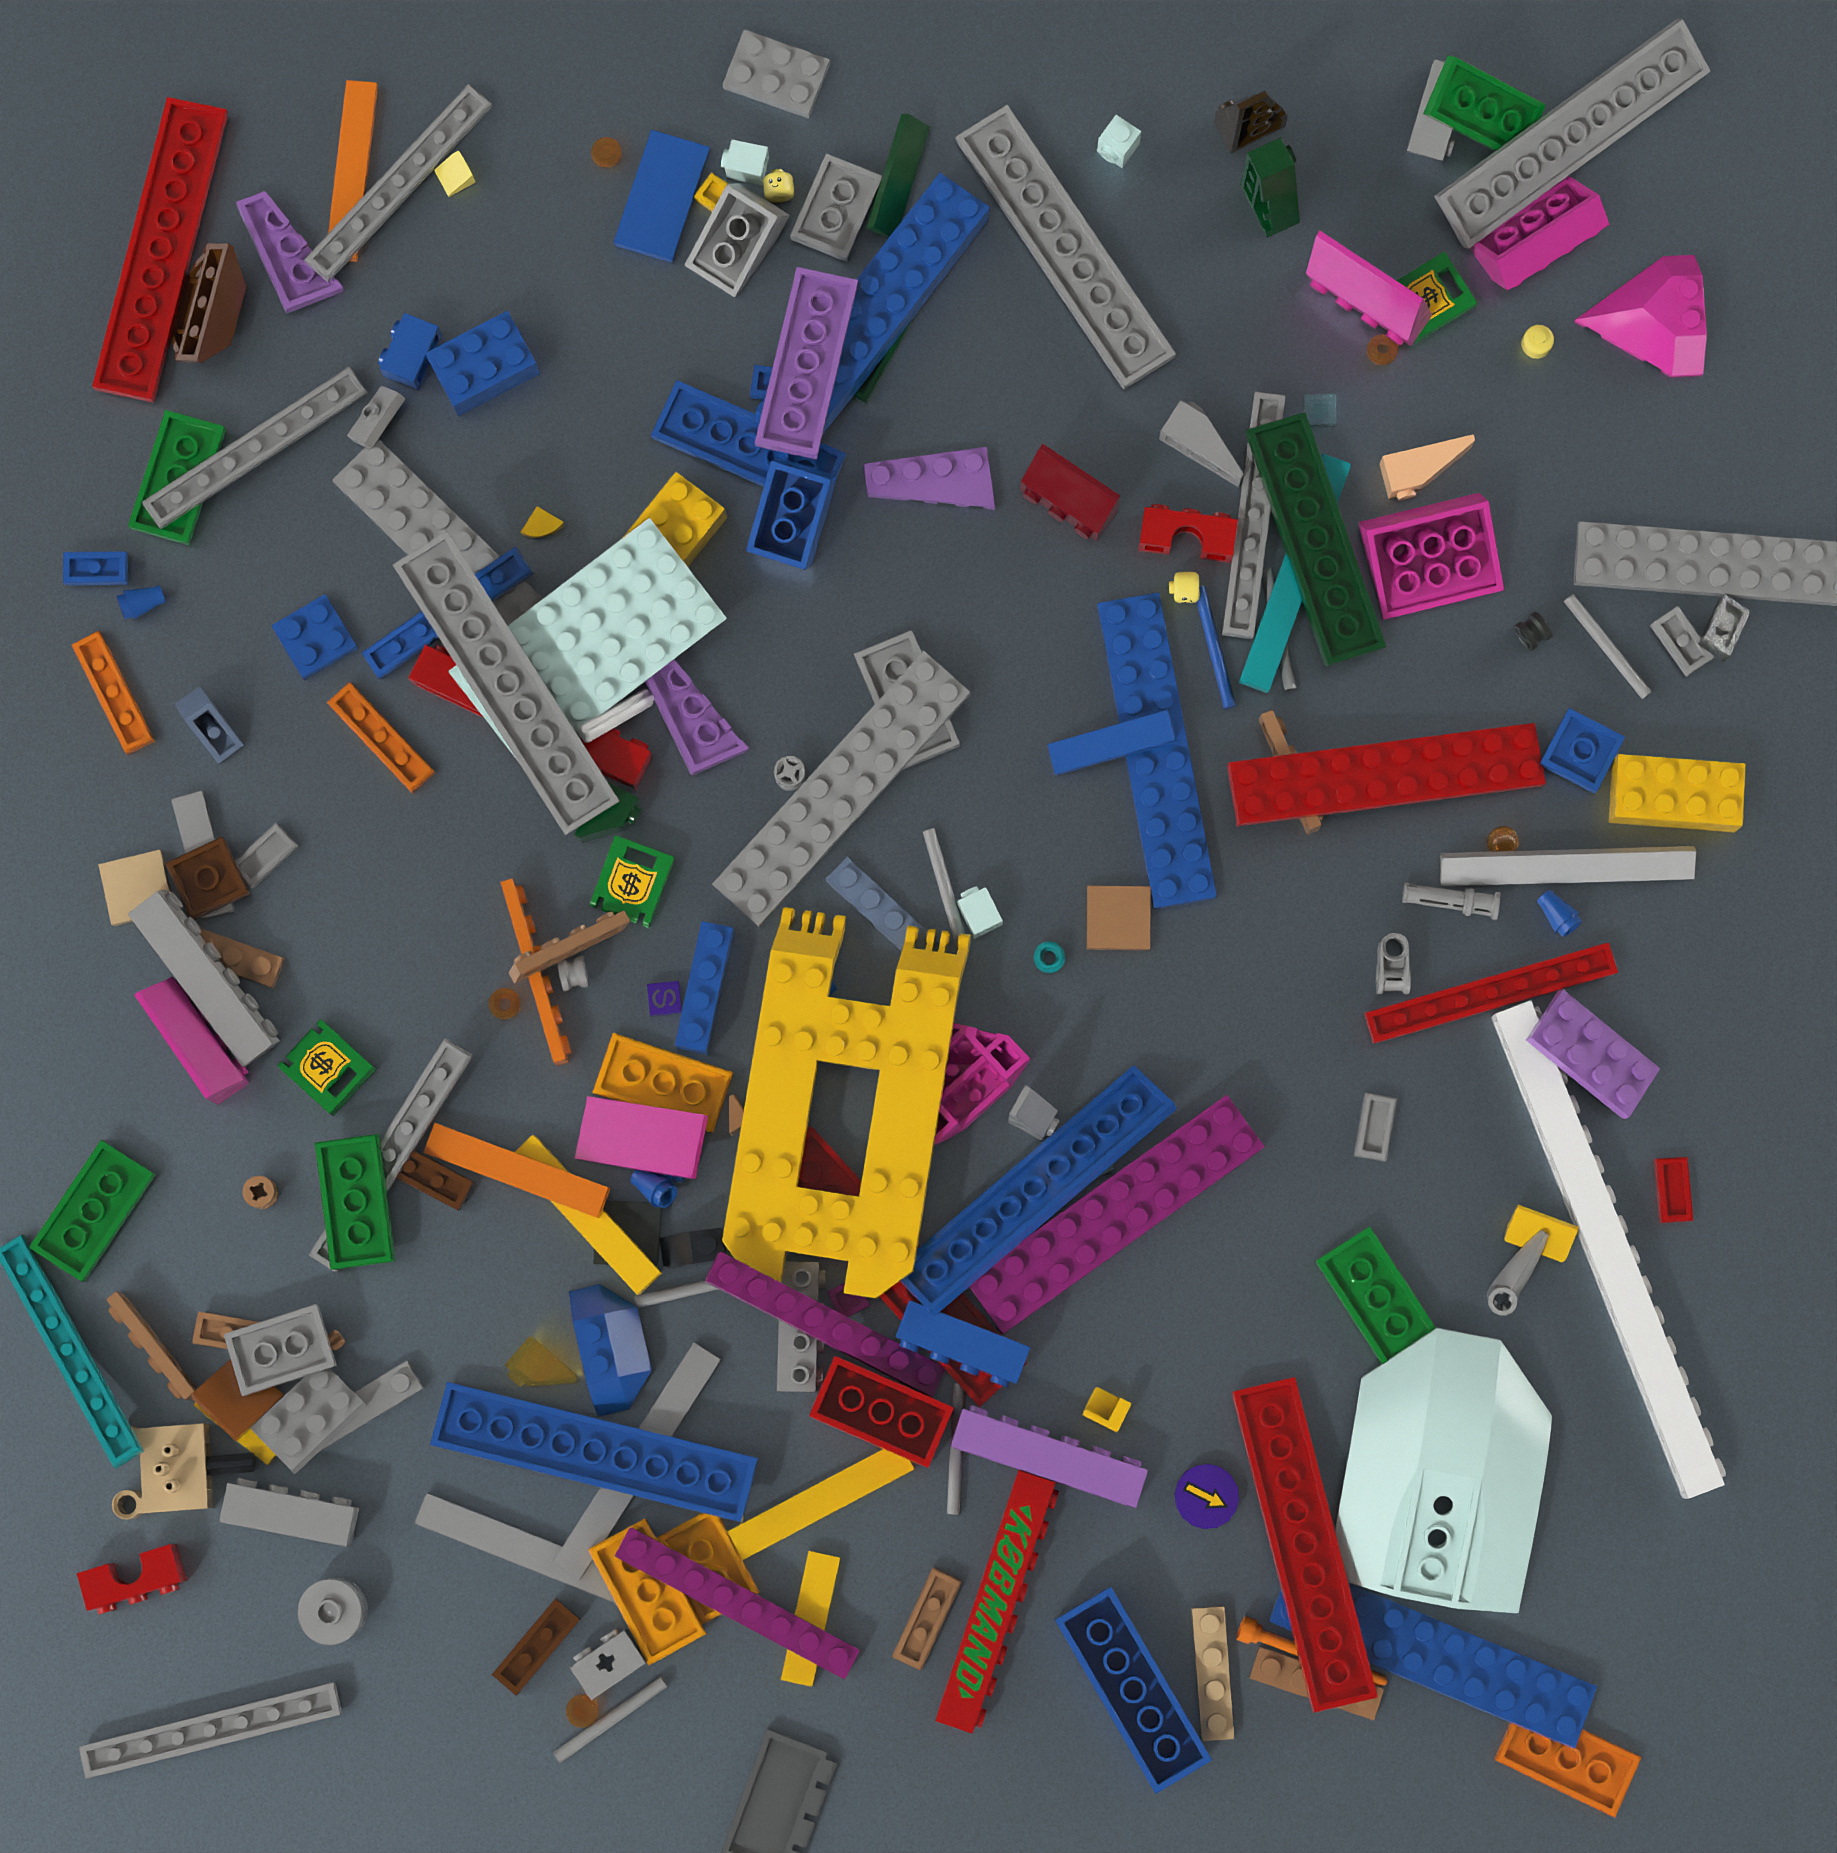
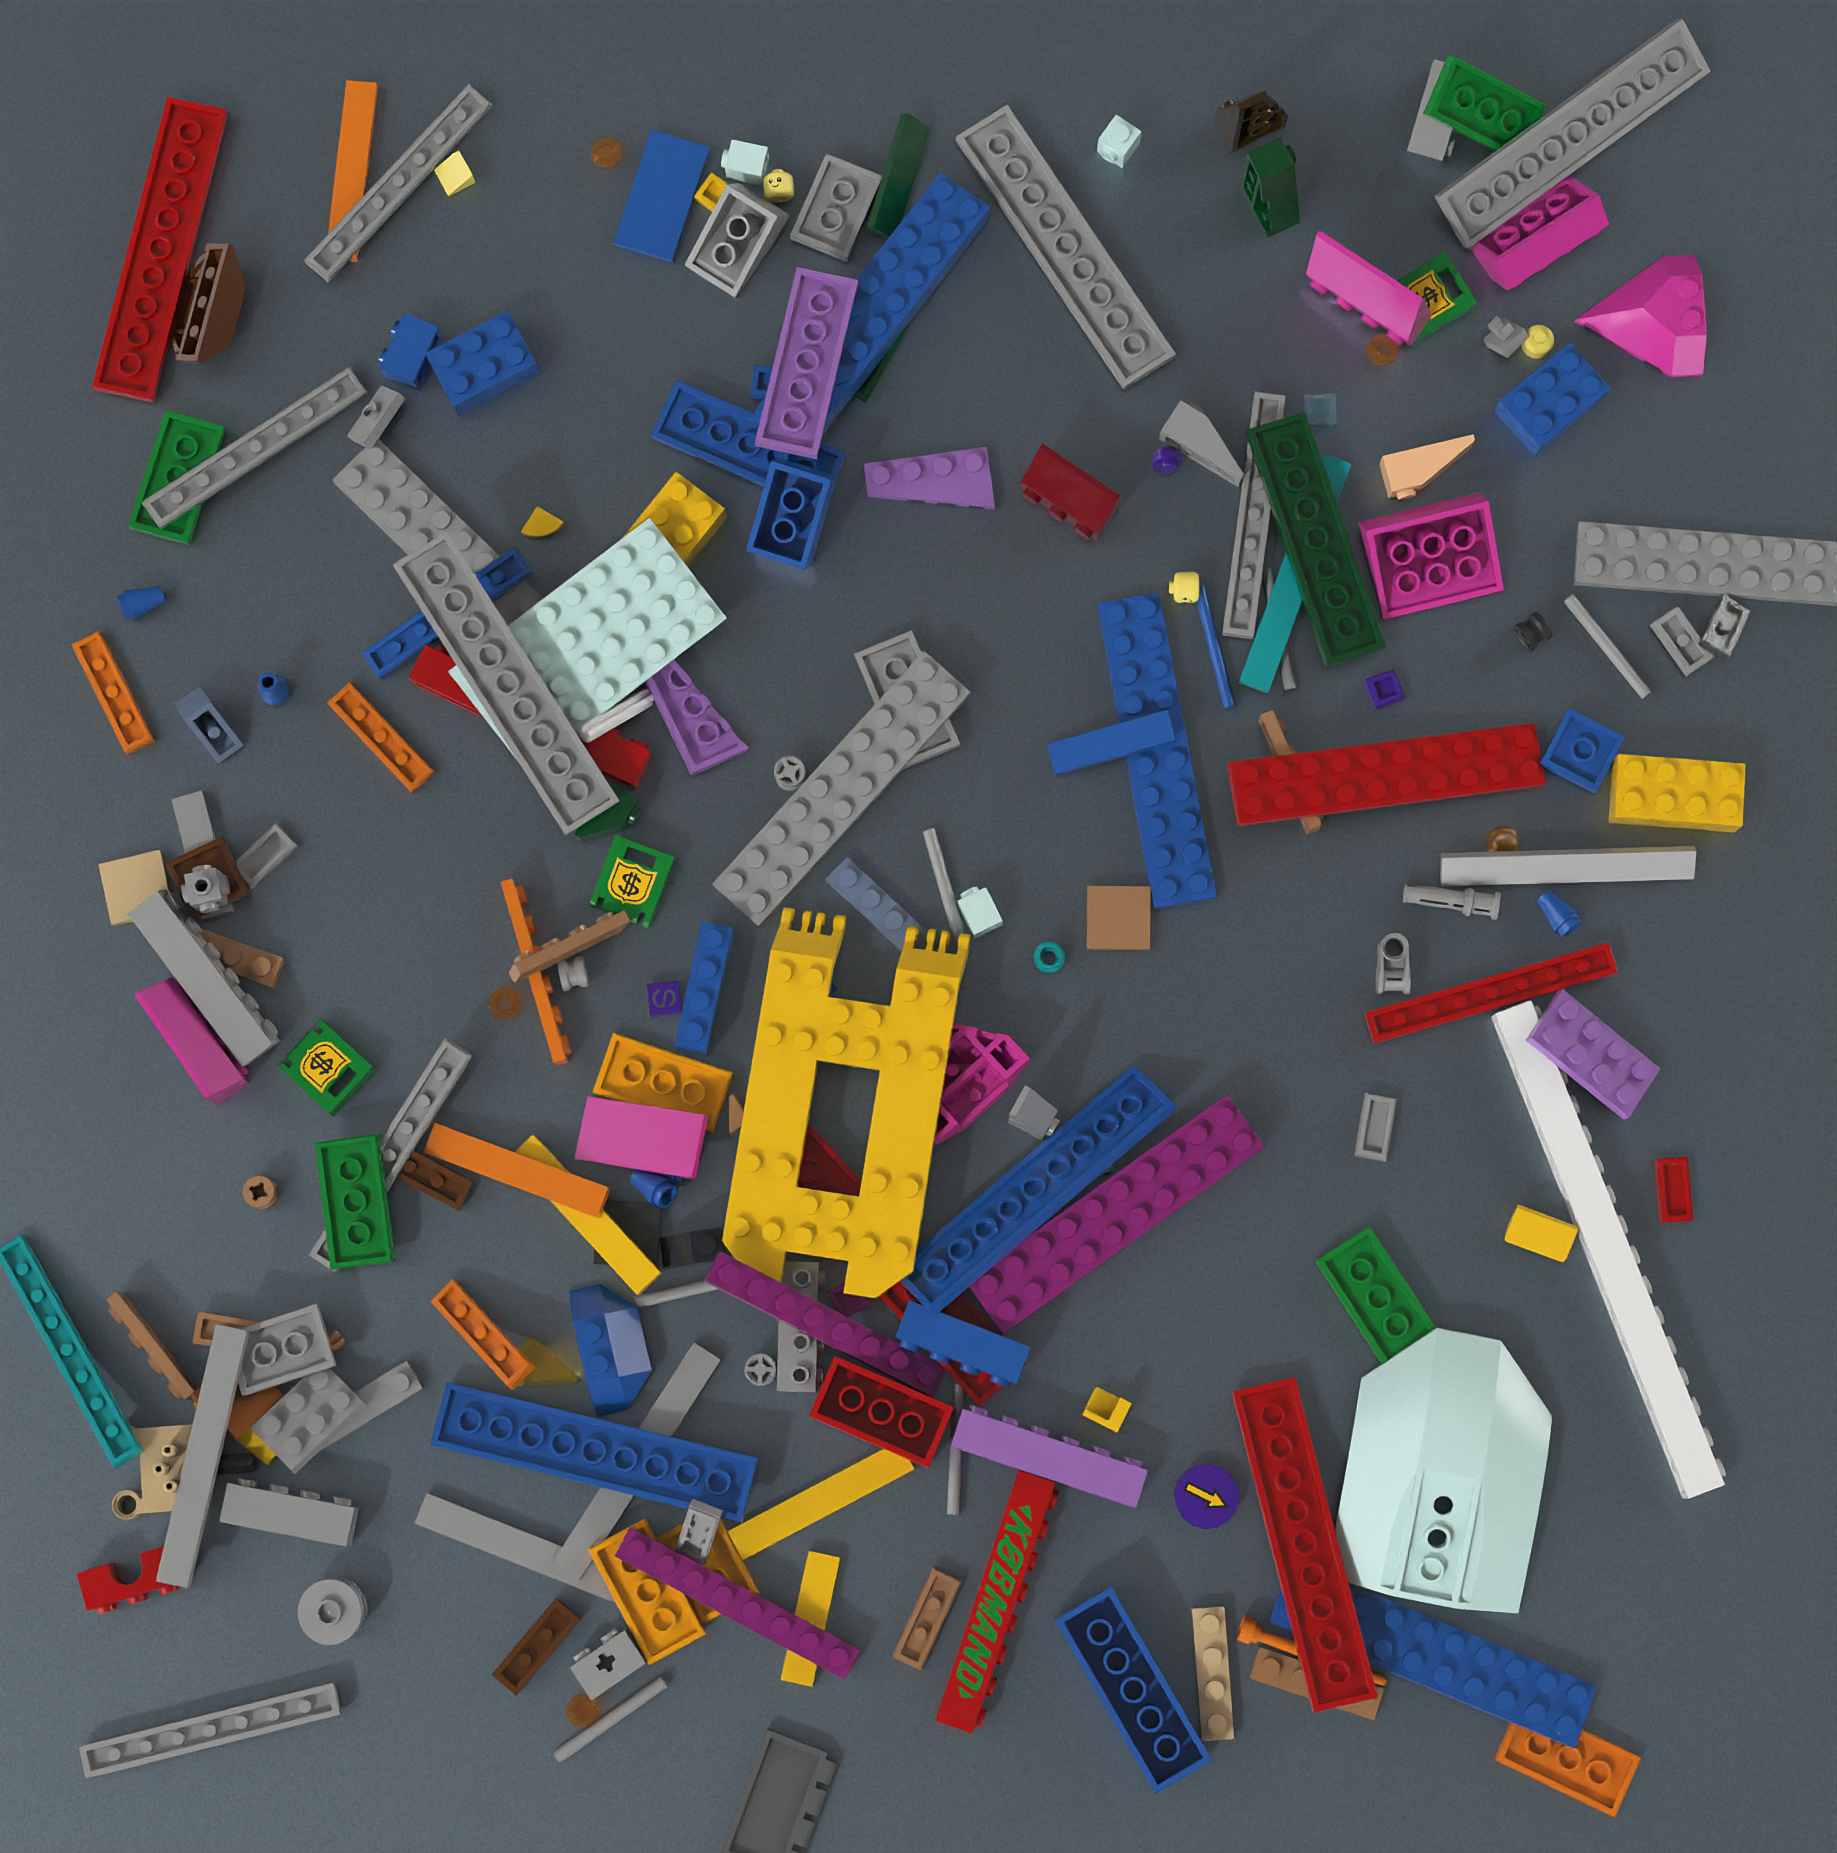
(92, 1211): green plate -> none
(95, 568): blue plate -> none
(202, 1456): none -> light grey tile
(213, 896): none -> light grey brick
(277, 693): none -> blue cone
(284, 254): medium lavender wing -> none
(314, 637): blue plate -> none
(483, 1334): none -> orange tile
(698, 1531): none -> light grey plate
(756, 1368): none -> light grey wheel
(776, 74): light grey plate -> none
(1166, 460): none -> dark purple plate
(1214, 532): red arch -> none
(1384, 689): none -> dark purple tile
(1504, 336): none -> light grey tile
(1516, 1274): light grey piece -> none
(1552, 399): none -> blue brick

